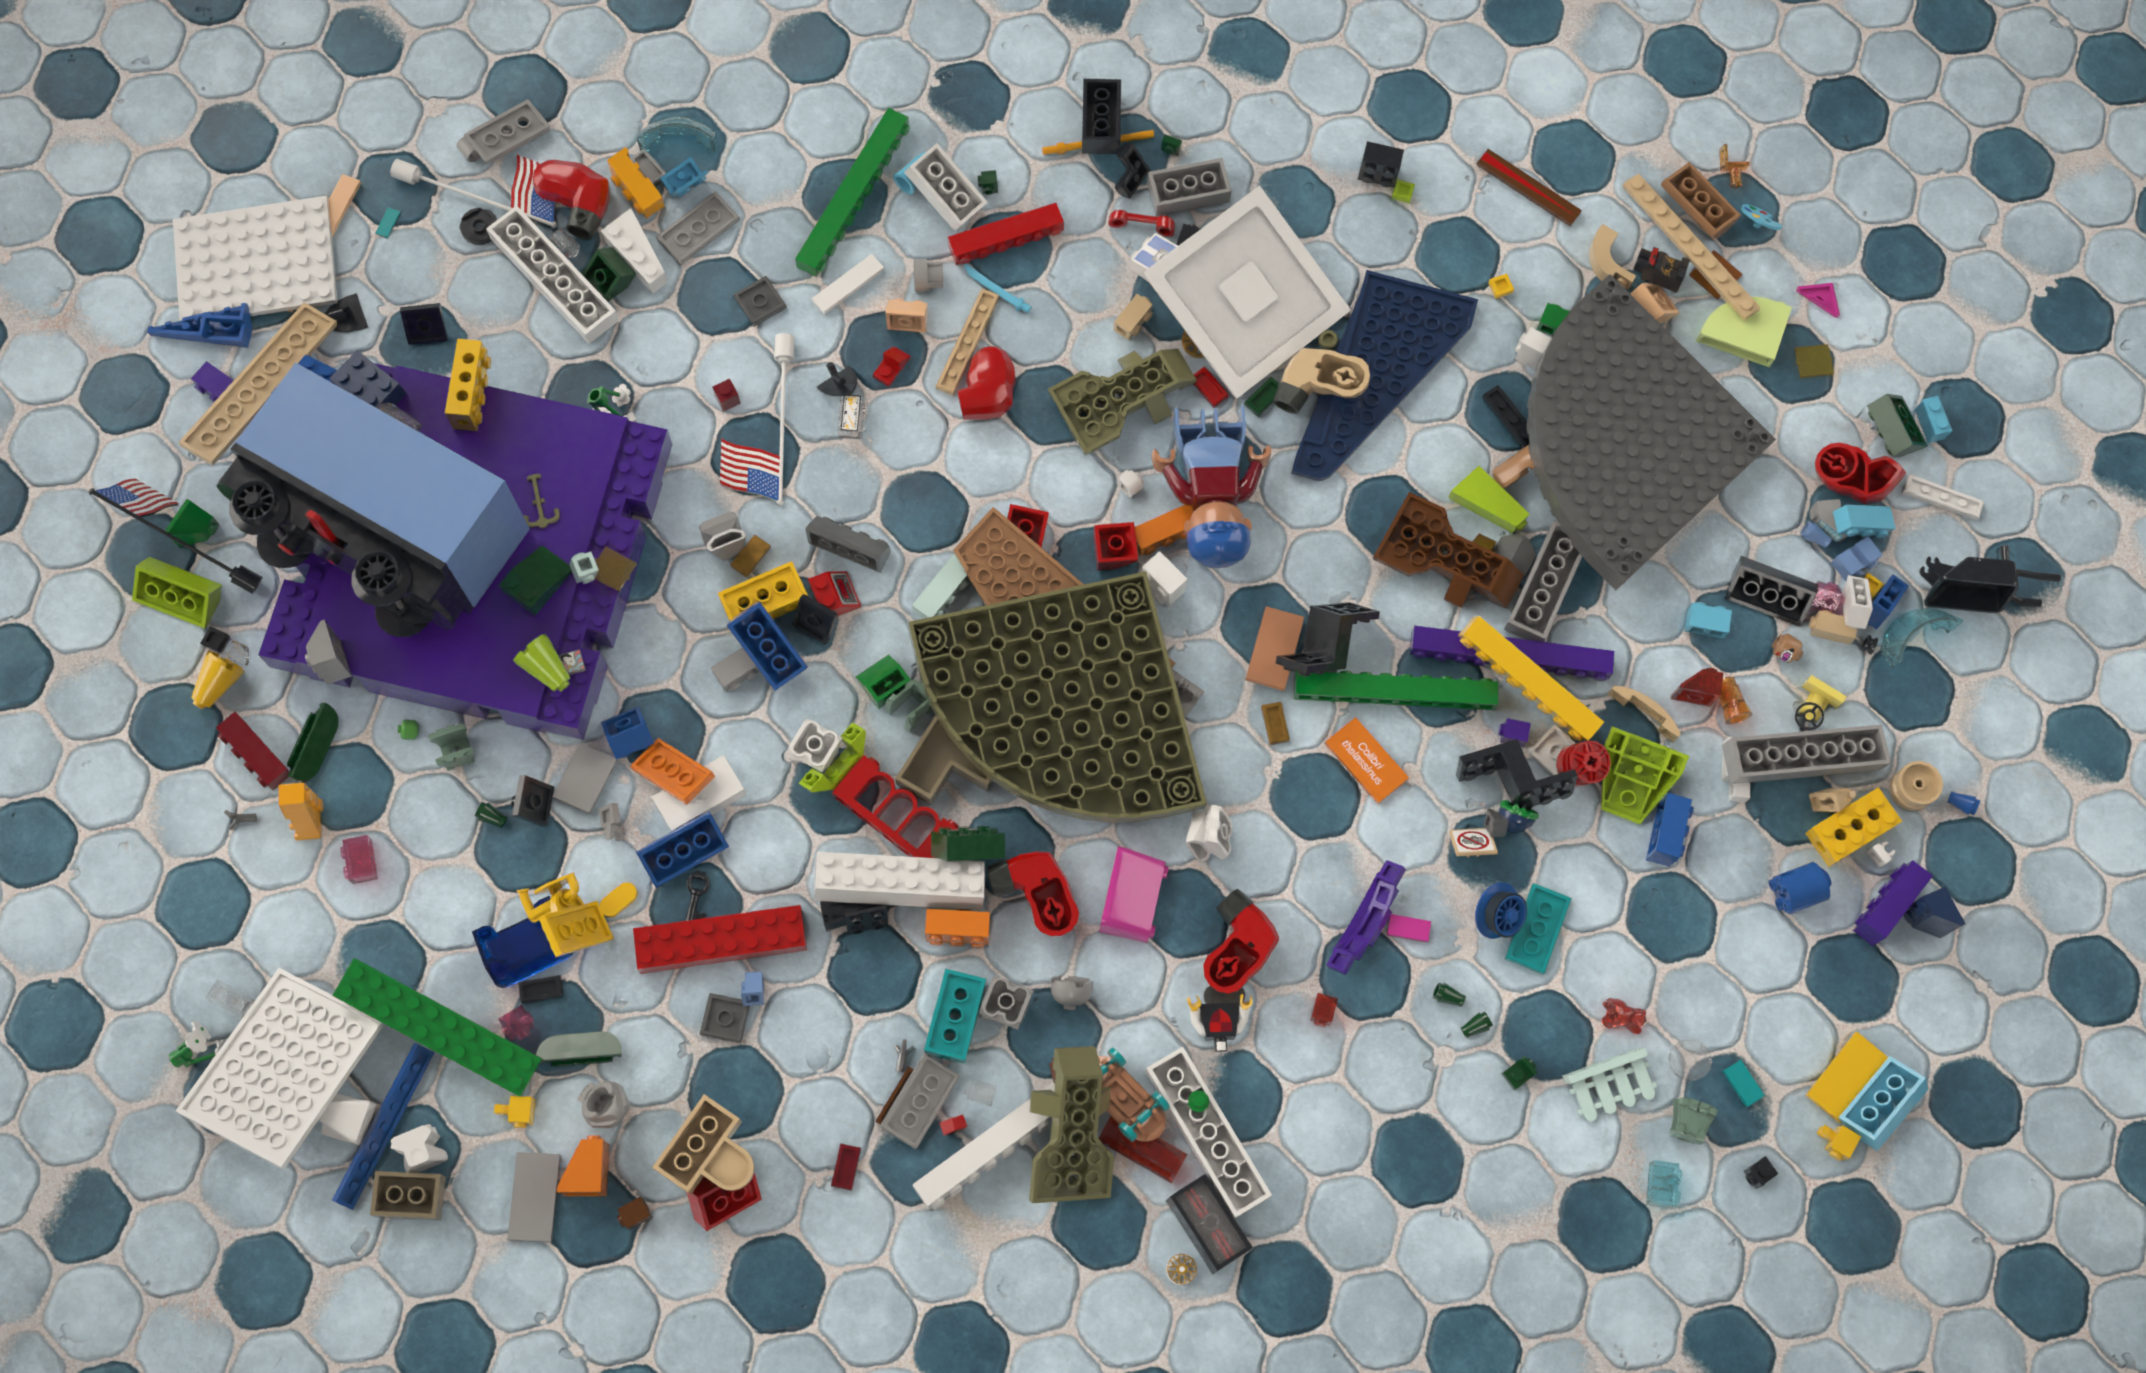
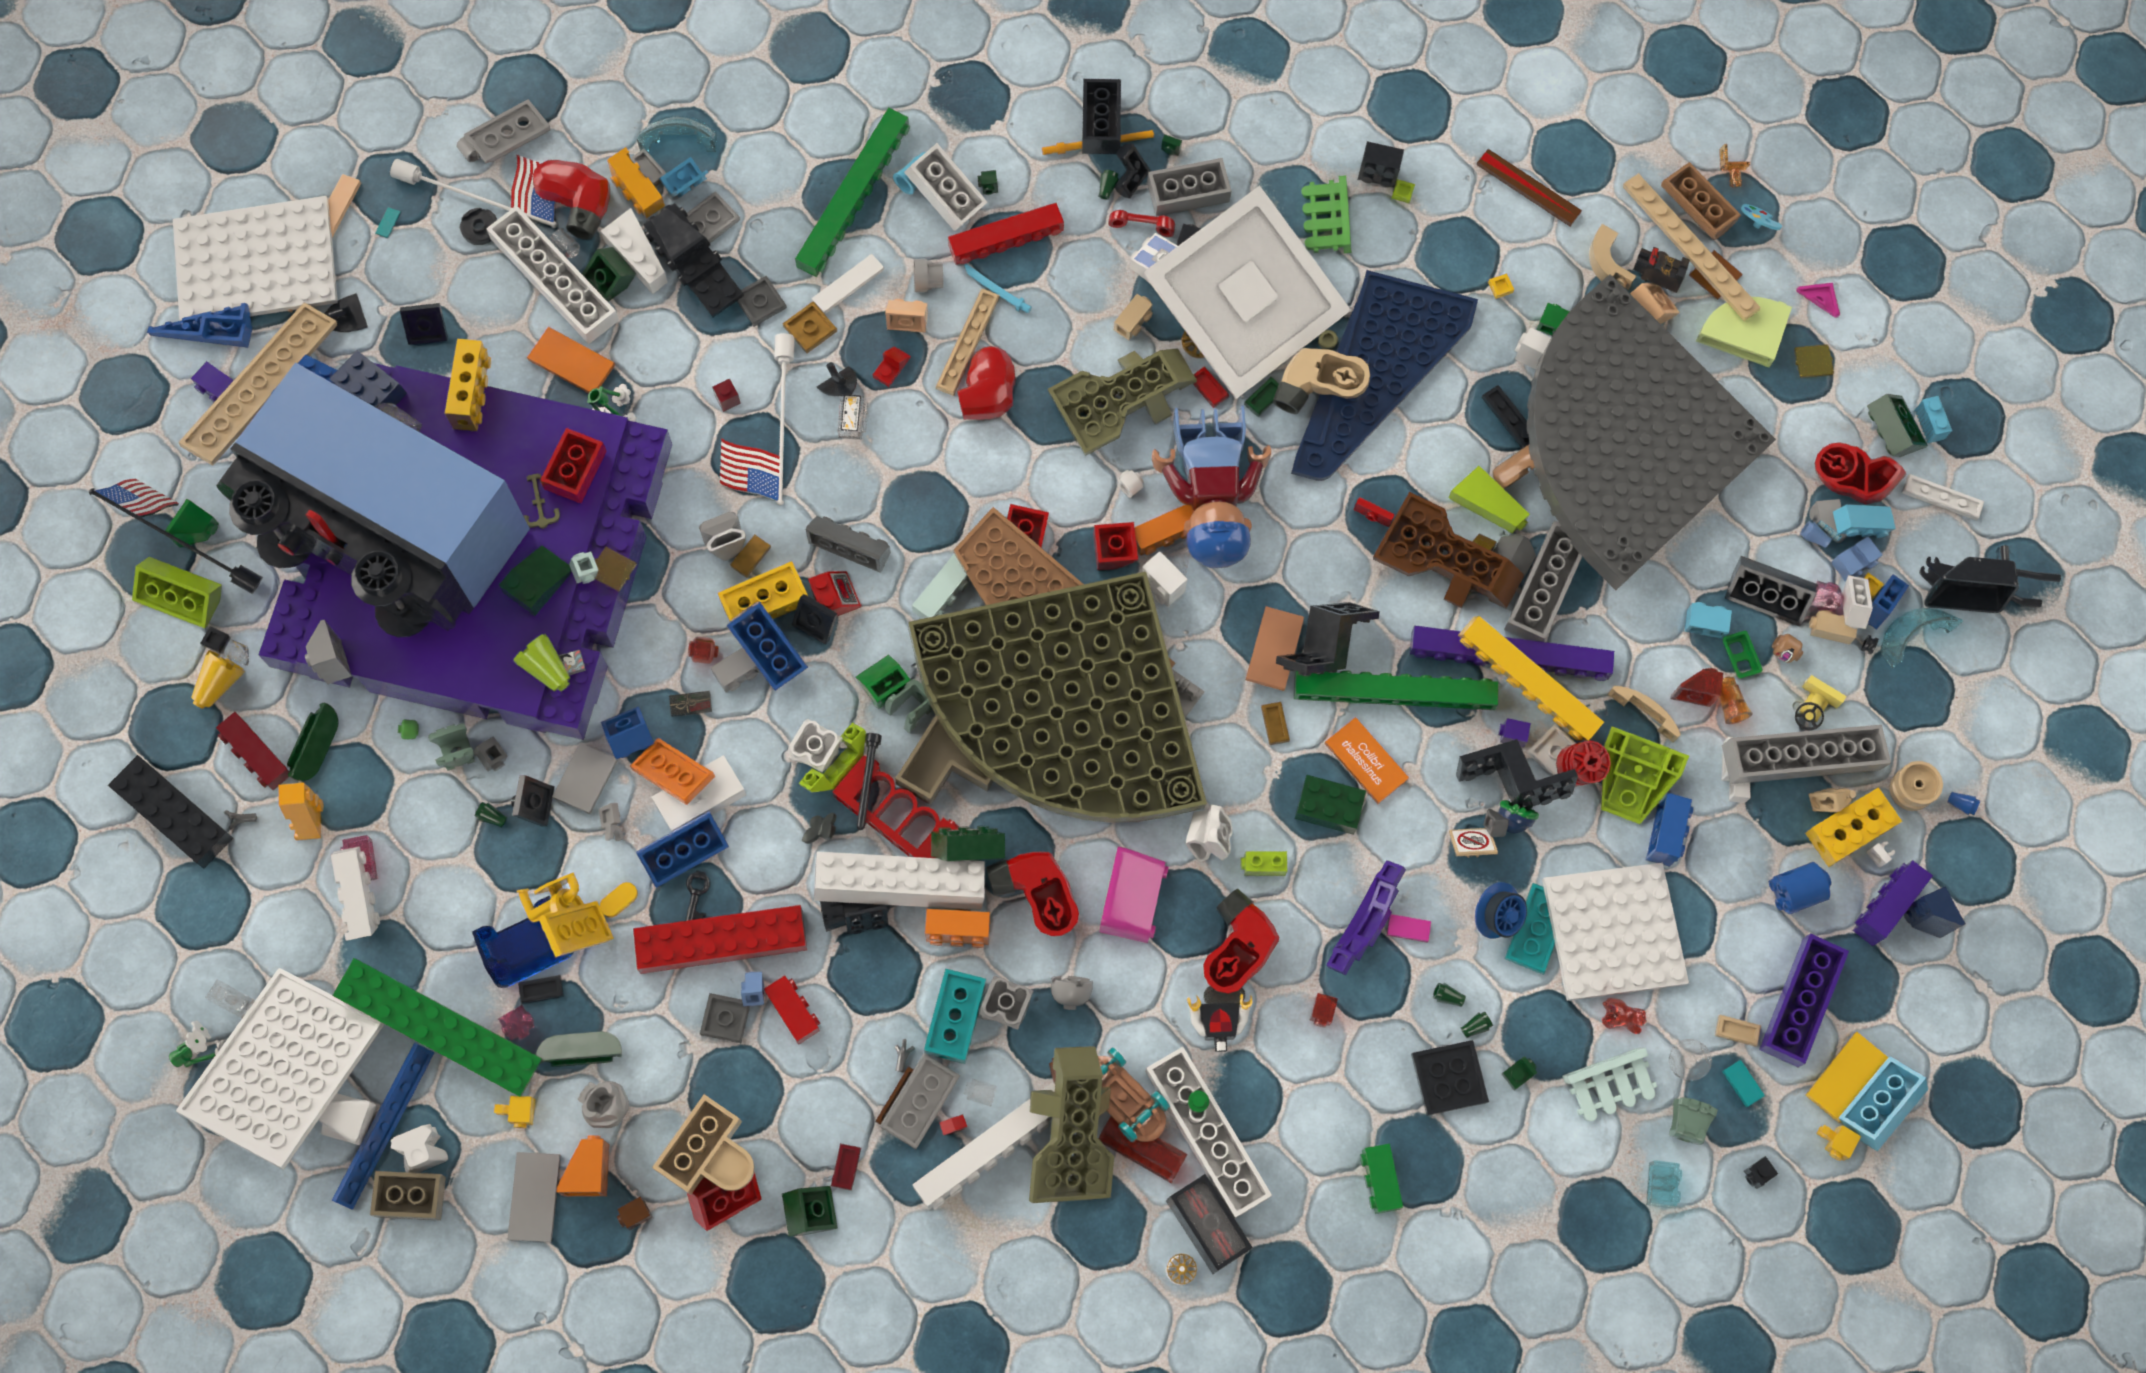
(170, 811): none -> black brick
(355, 893): none -> white wedge
(491, 748): none -> dark grey brick
(570, 360): none -> orange tile
(573, 465): none -> red brick
(690, 703): none -> clear smoke tile
(692, 258): none -> black wedge
(702, 650): none -> clear red head
(792, 1009): none -> red brick
(809, 1210): none -> dark green slope
(810, 327): none -> pearl gold tile
(820, 828): none -> pearl dark grey animal
(872, 741): none -> black piece
(1107, 184): none -> dark green cone
(1264, 863): none -> lime brick
(1327, 224): none -> bright green fence
(1330, 804): none -> dark green brick
(1373, 512): none -> red plate
(1381, 1179): none -> green brick
(1449, 1078): none -> black plate
(1615, 931): none -> white plate
(1738, 1030): none -> tan tile
(1748, 654): none -> green piece
(1804, 1000): none -> dark purple brick

